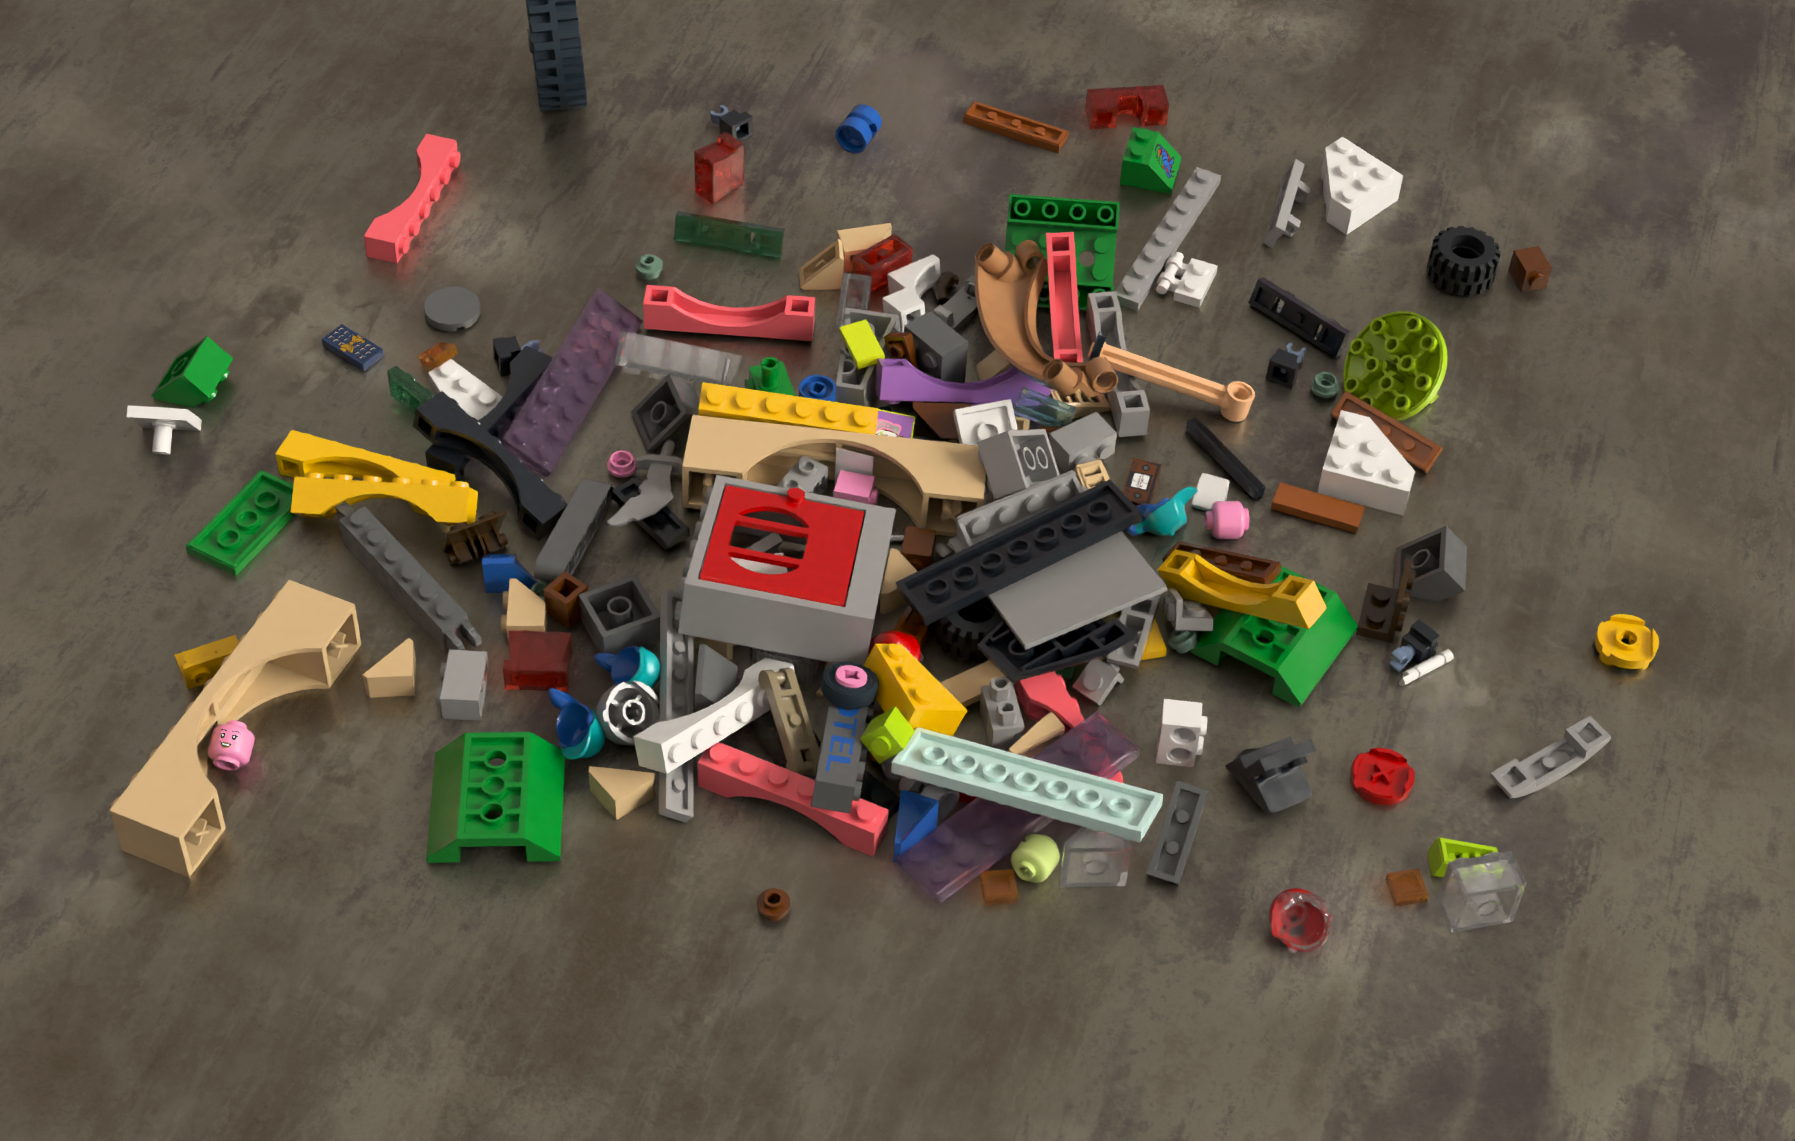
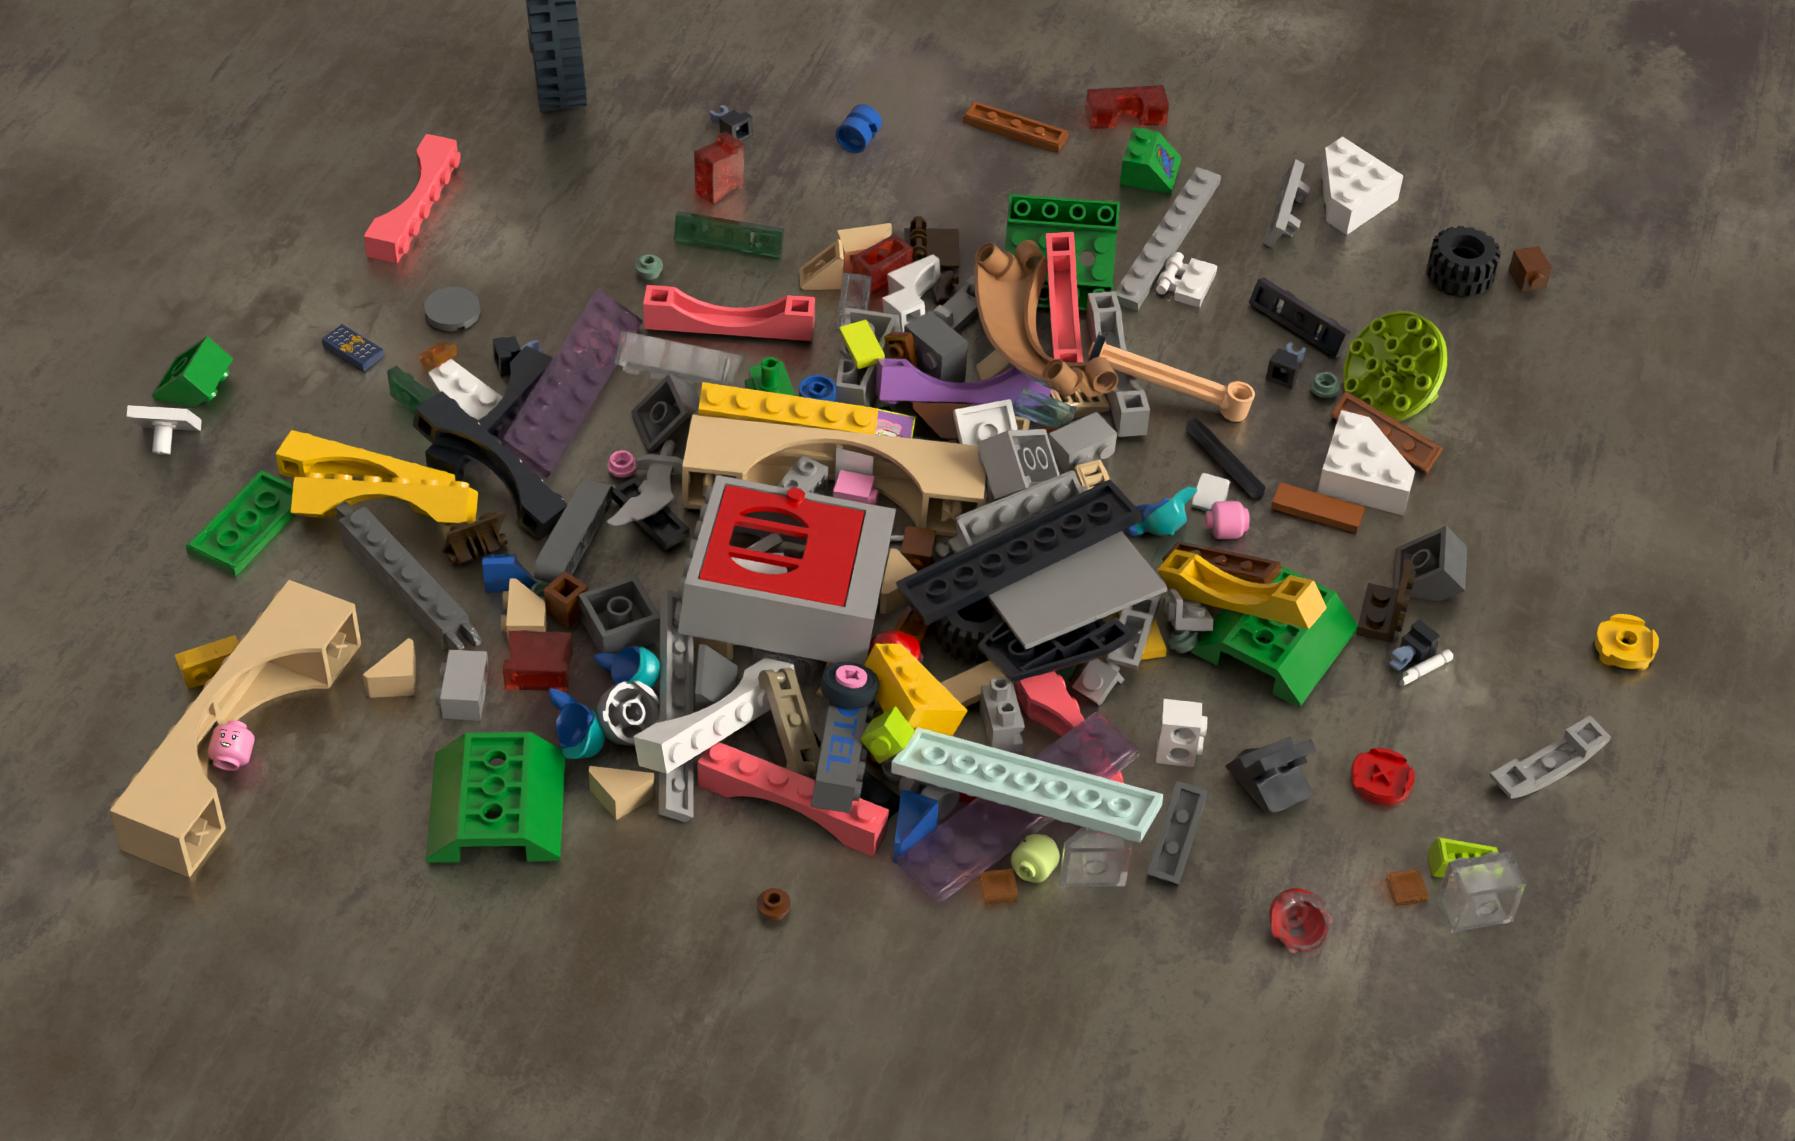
(929, 241): none -> dark brown hinge
(1039, 736): tan slope -> none
(1142, 481): tile -> none

